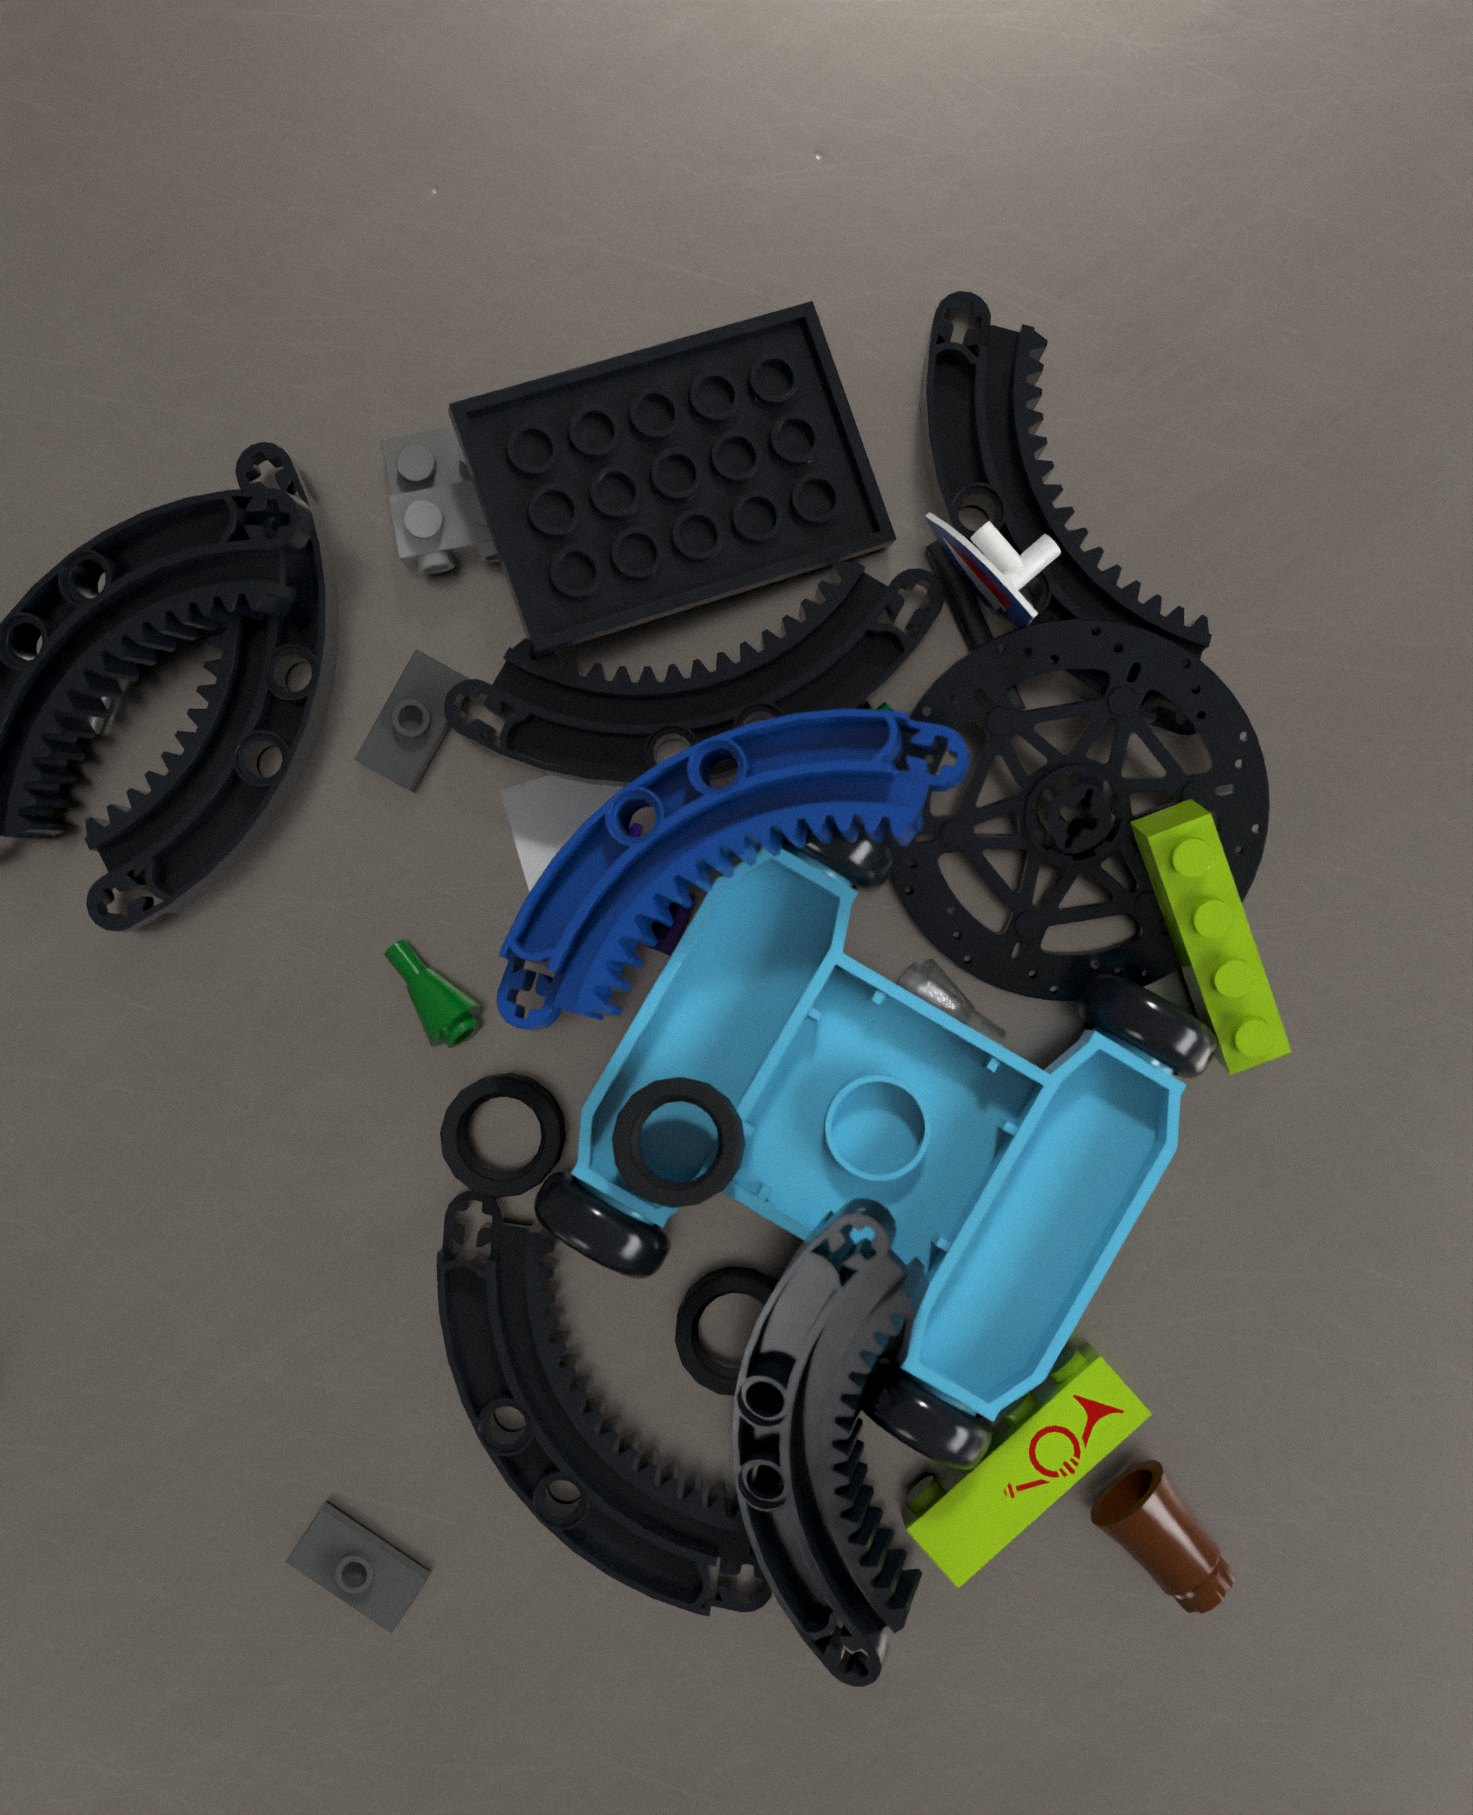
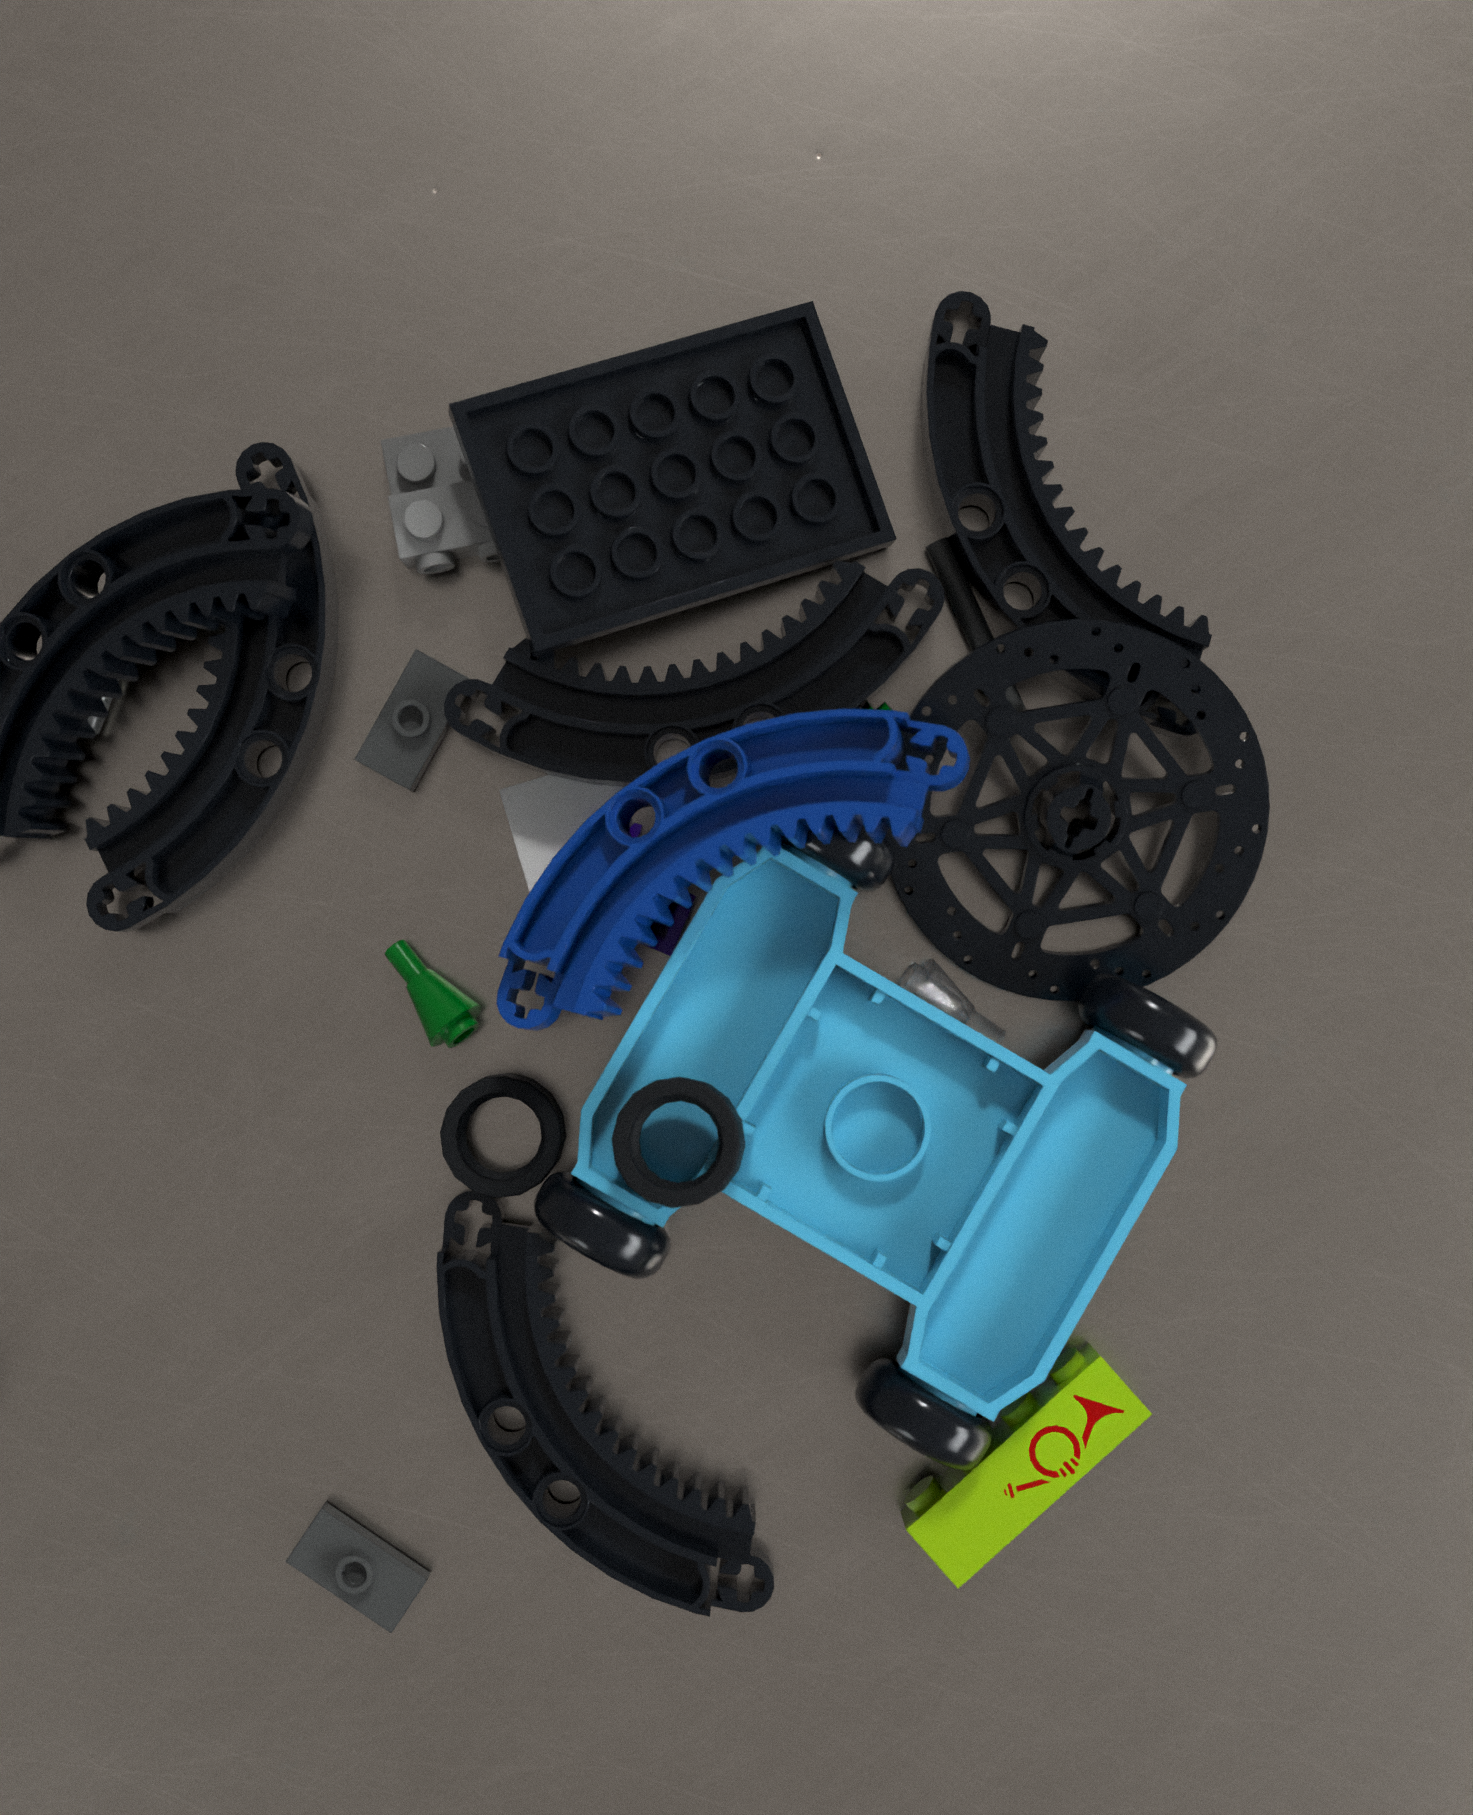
(713, 1285): black tyre -> none
(811, 1506): black gear -> none
(998, 569): white shield -> none
(1163, 1536): reddish brown plant -> none
(1211, 934): lime brick -> none

